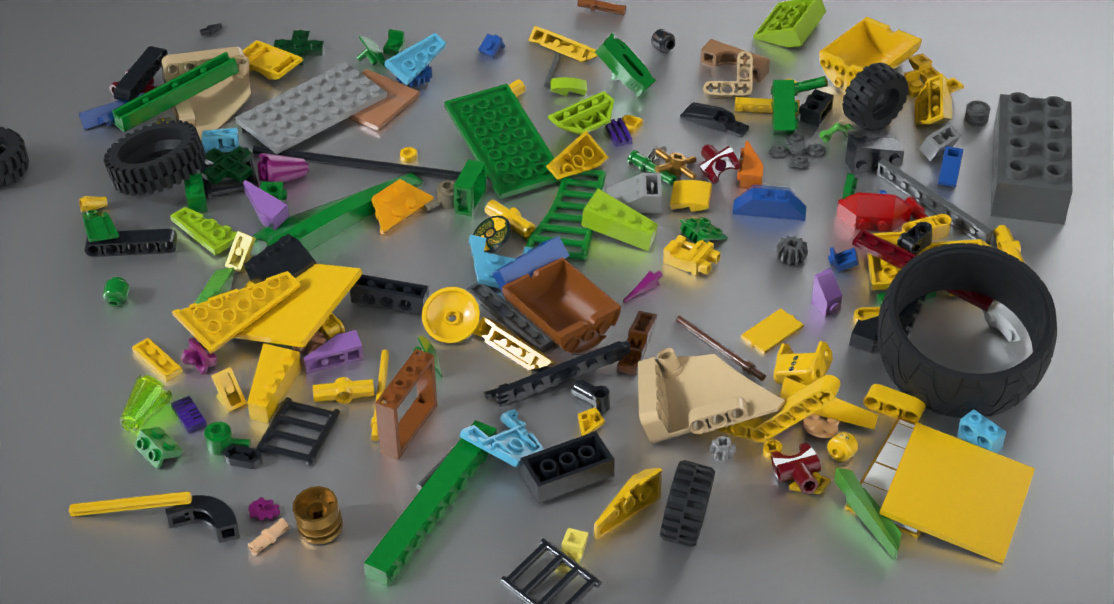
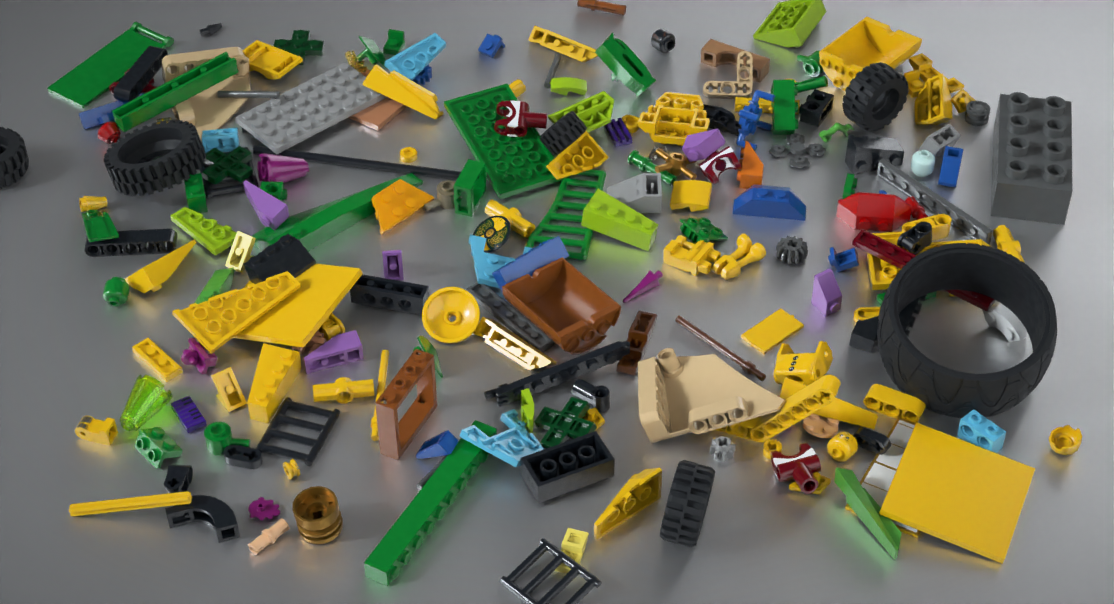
(97, 430): none -> yellow leg
(106, 66): none -> green flag
(109, 133): none -> red cone
(159, 271): none -> yellow wedge
(178, 478): none -> black piece
(248, 94): none -> dark grey bar
(291, 469): none -> yellow bush
(352, 61): none -> clear yellow piece
(393, 265): none -> medium lavender slope
(403, 91): none -> yellow wedge
(438, 446): none -> blue slope
(518, 119): none -> dark red connector
(527, 410): none -> lime slope
(563, 133): none -> black tyre
(564, 424): none -> dark green plate
(674, 118): none -> yellow wedge
(702, 144): none -> medium lavender slope
(728, 264): none -> yellow piece
(750, 118): none -> blue plate
(811, 64): none -> green piece
(872, 440): none -> black beam
(922, 163): none -> light aqua head
(961, 100): none -> yellow piece
(1065, 440): none -> yellow hair

